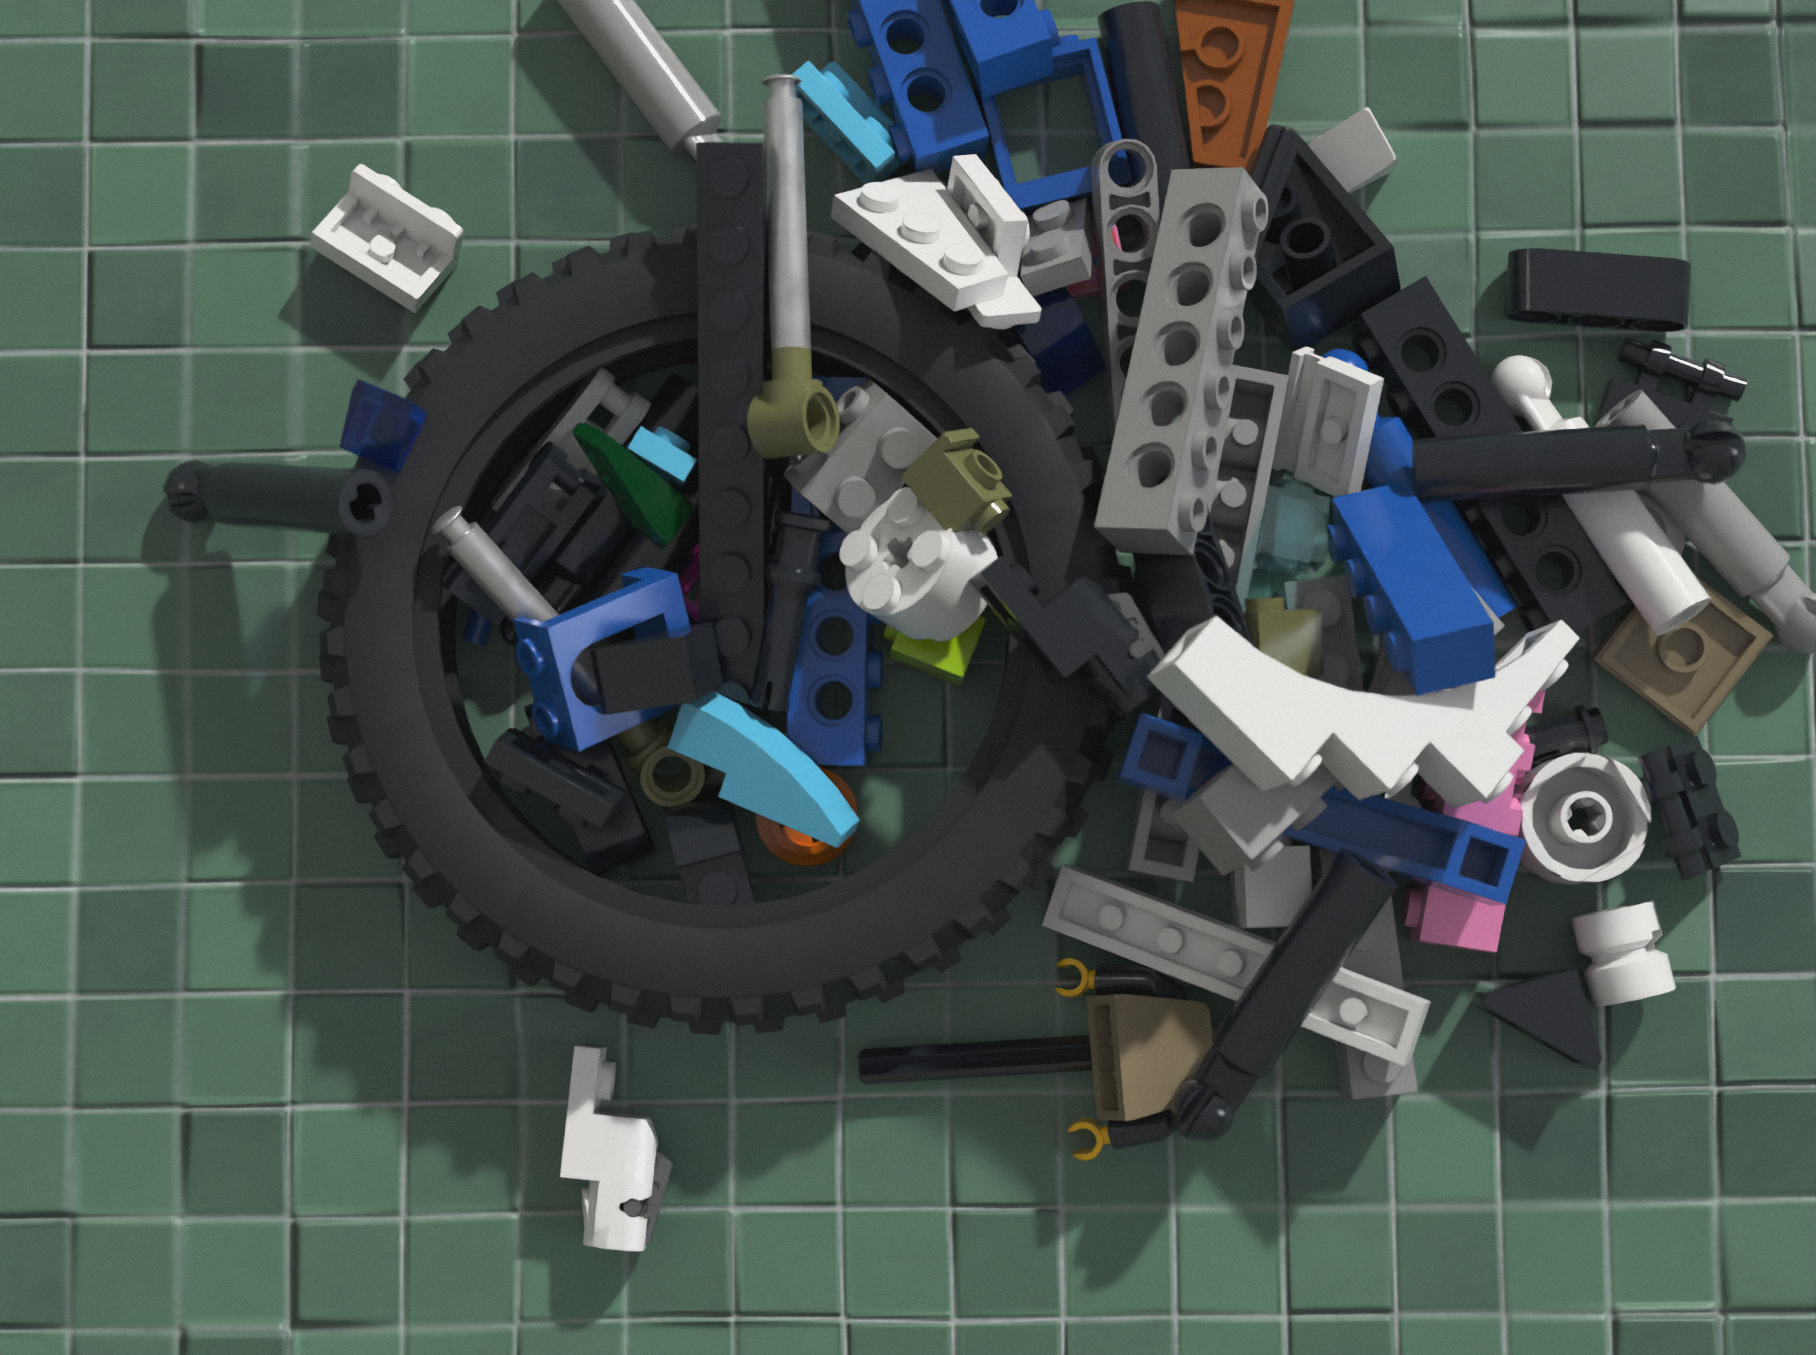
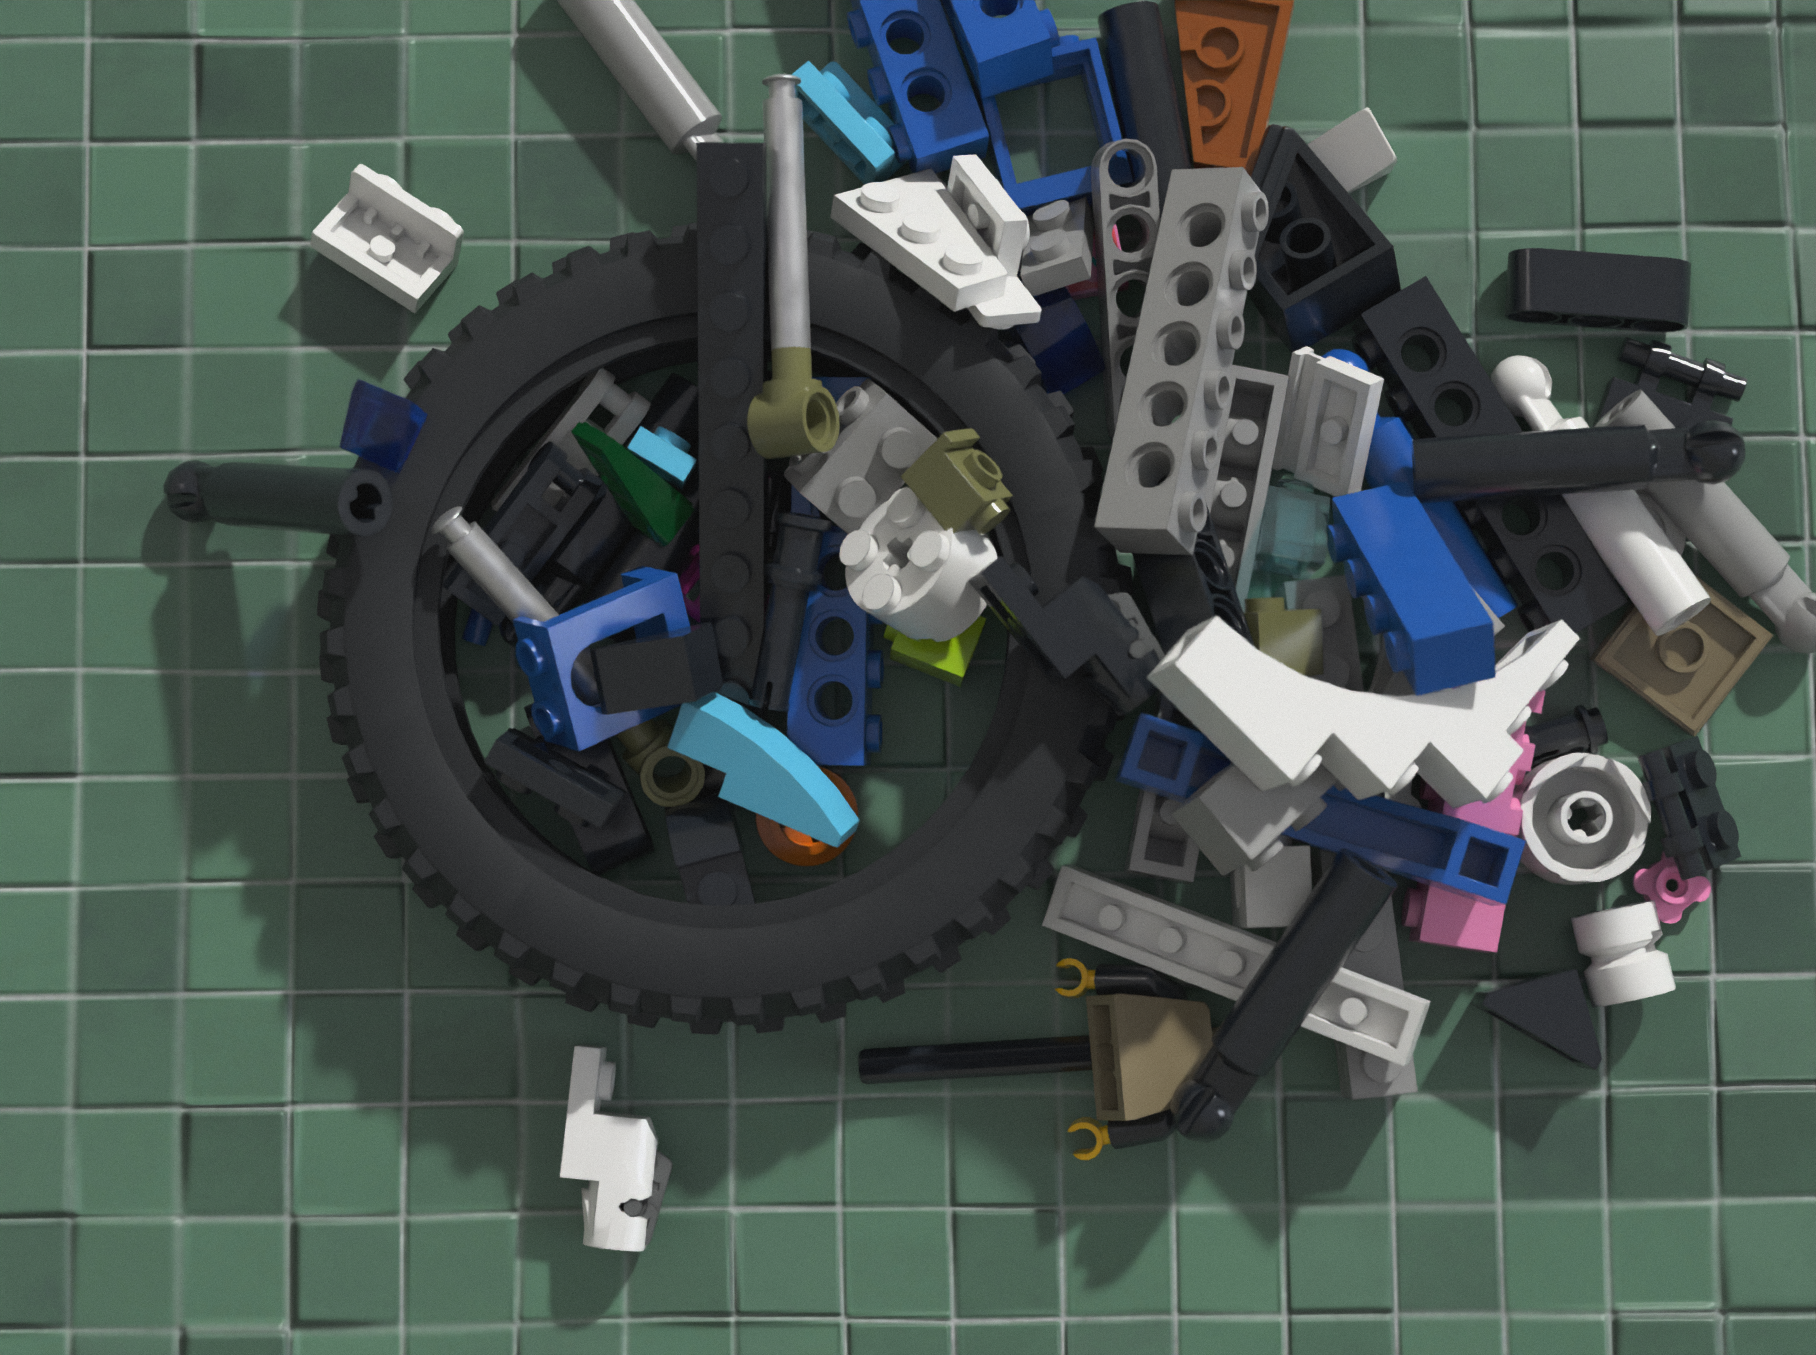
(1669, 904): none -> bright pink plate

